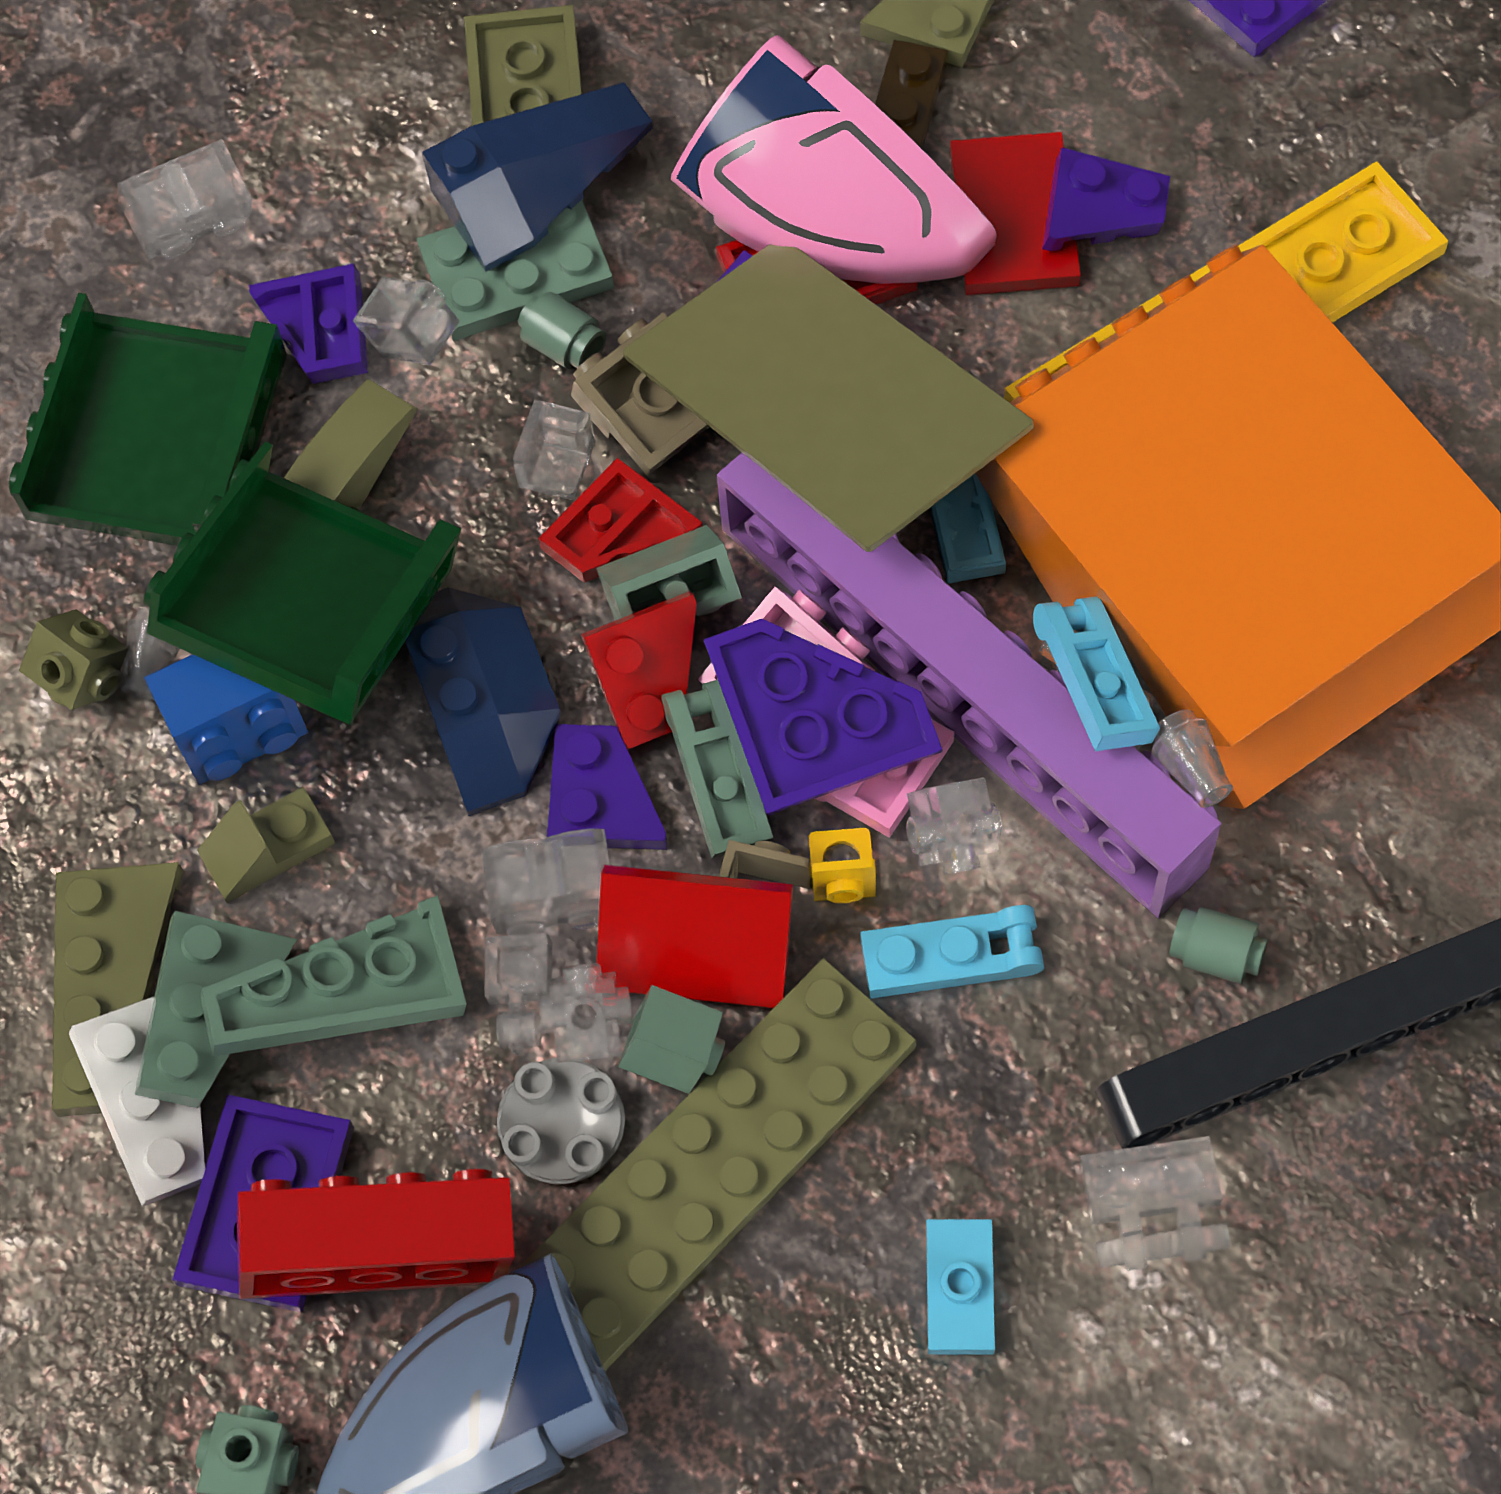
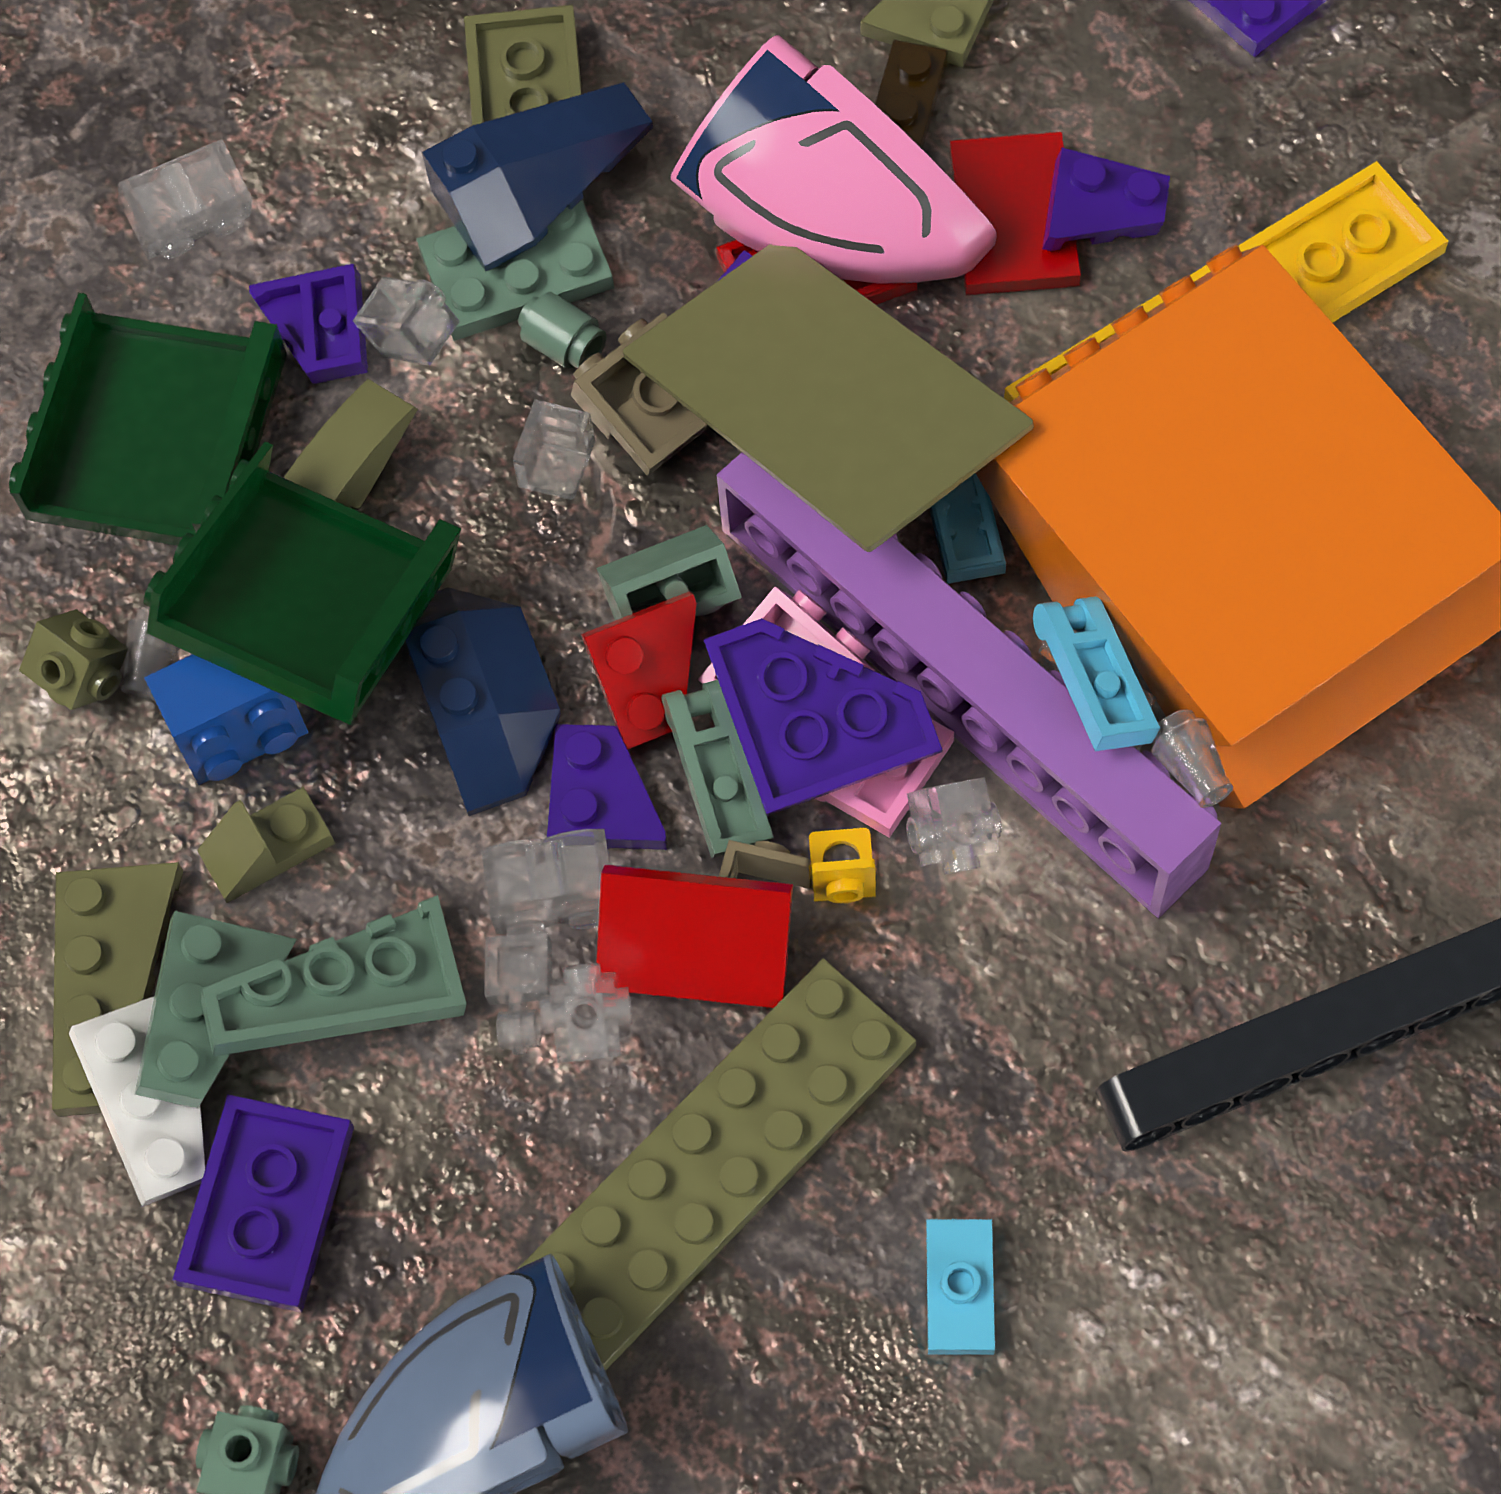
(373, 1234): red brick -> none
(560, 1120): light grey dish -> none
(614, 520): red wing -> none
(673, 1040): sand green brick -> none
(950, 952): medium azure plate -> none
(1153, 1182): clear plate -> none
(1218, 944): sand green brick -> none

